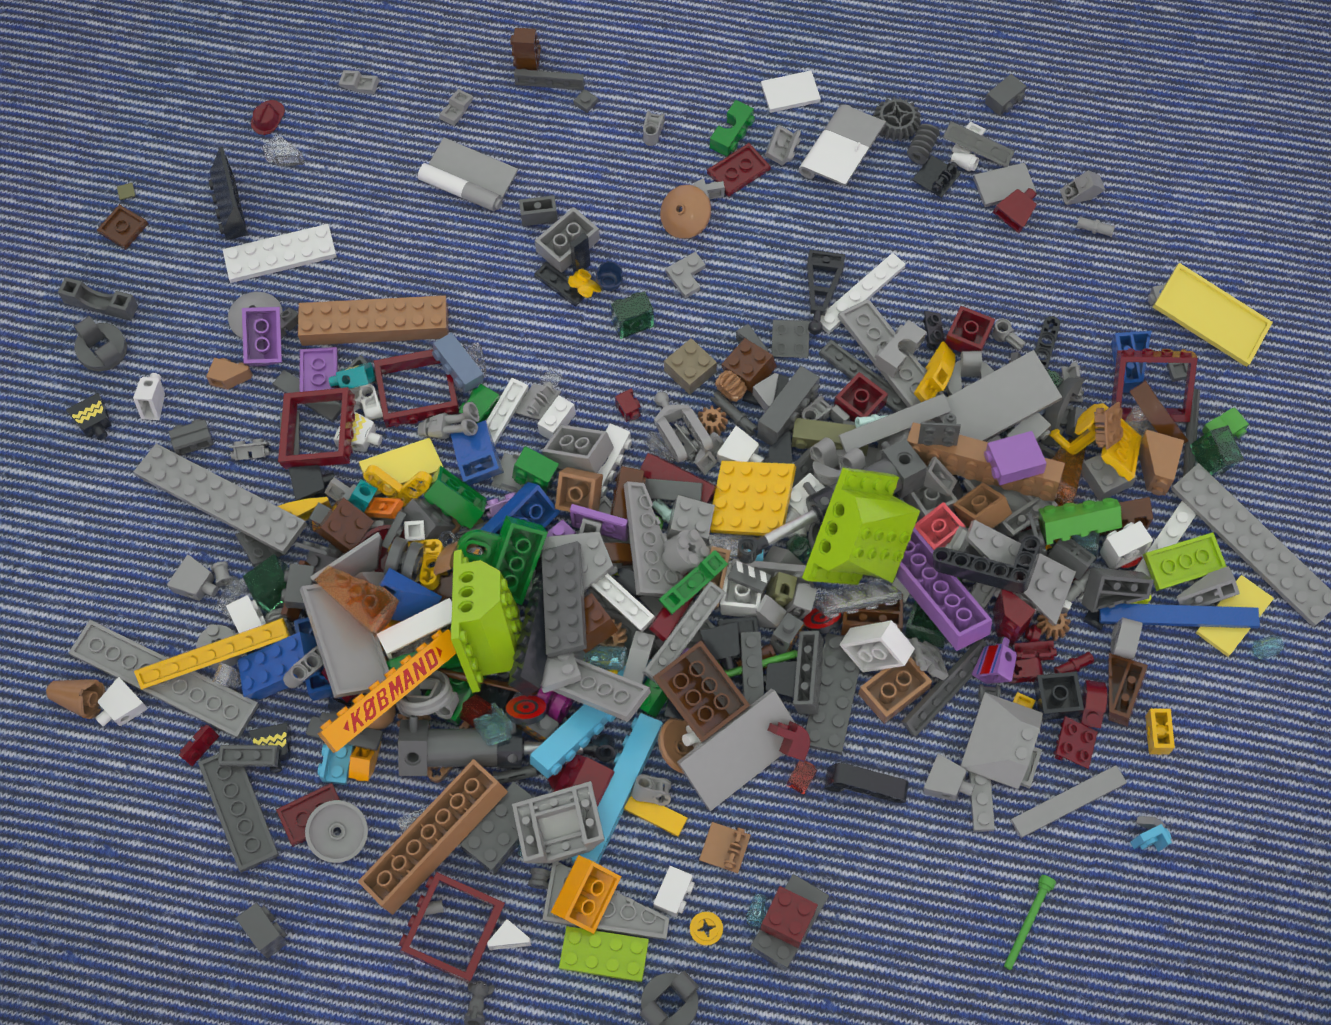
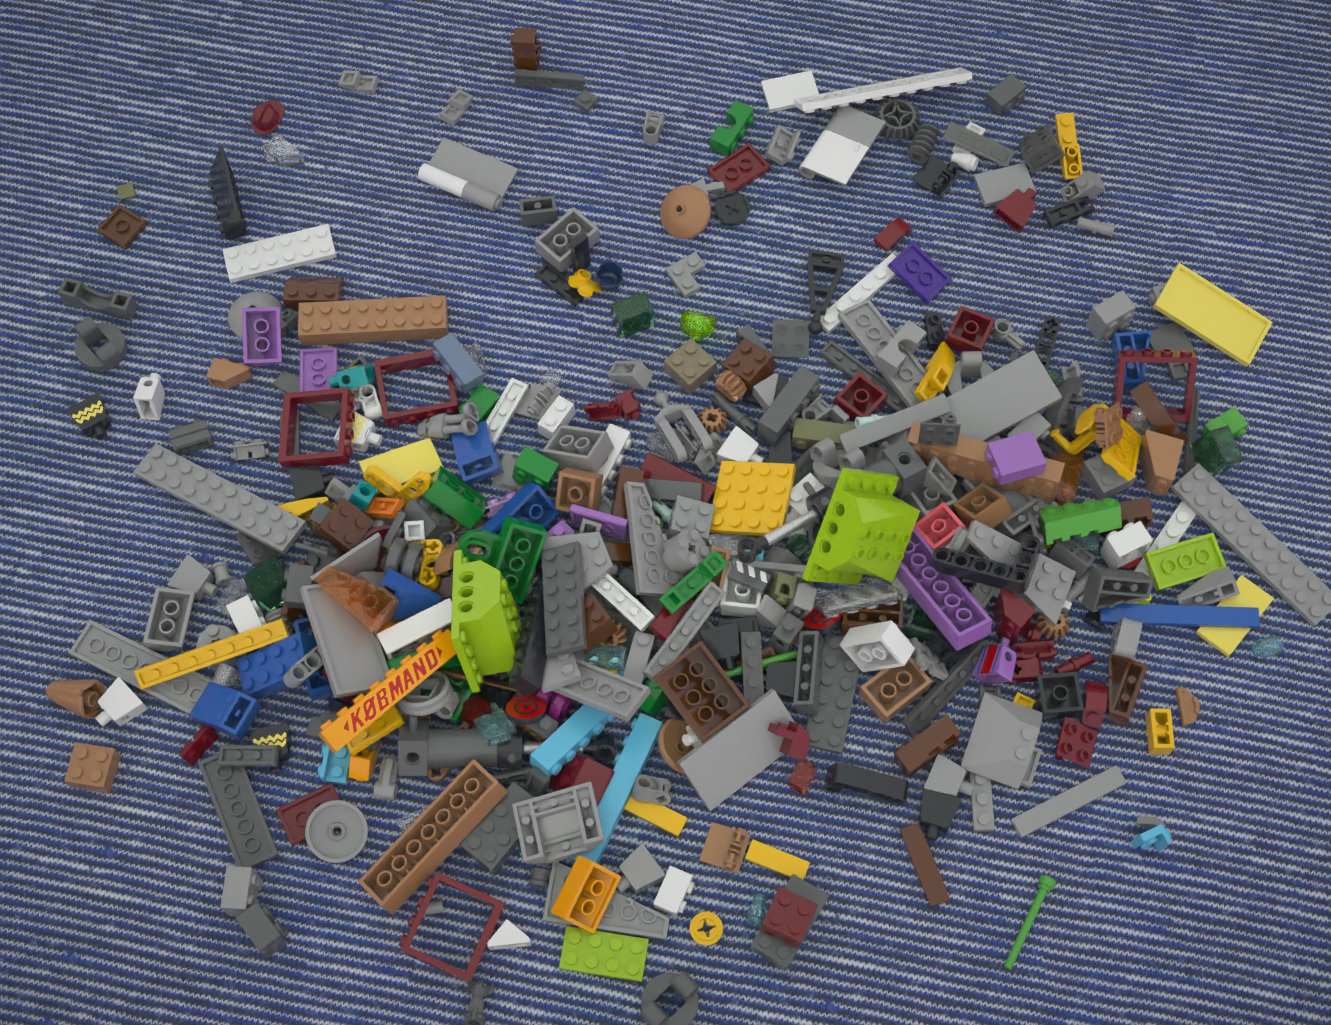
(92, 768): none -> medium nougat brick
(168, 619): none -> light grey slope
(226, 710): none -> blue slope
(240, 890): none -> light grey brick
(312, 289): none -> reddish brown slope
(376, 730): none -> yellow tile
(386, 785): none -> light grey piece
(536, 782): none -> dark grey tile
(604, 410): none -> dark red hinge
(631, 373): none -> light grey arch
(639, 871): none -> light grey torso
(697, 325): none -> clear neon green cylinder
(732, 208): none -> black tile
(776, 860): none -> yellow tile
(878, 90): none -> white plate
(892, 234): none -> dark red slope
(919, 272): none -> dark purple tile
(924, 865): none -> reddish brown tile
(927, 745): none -> reddish brown wedge
(936, 812): none -> black torso
(941, 645): none -> black brick
(1040, 148): none -> dark grey bracket
(1066, 138): none -> yellow slope
(1067, 211): none -> black hinge
(1111, 316): none -> light grey brick
(1170, 337): none -> dark grey tile
(1187, 705): none -> medium nougat tile

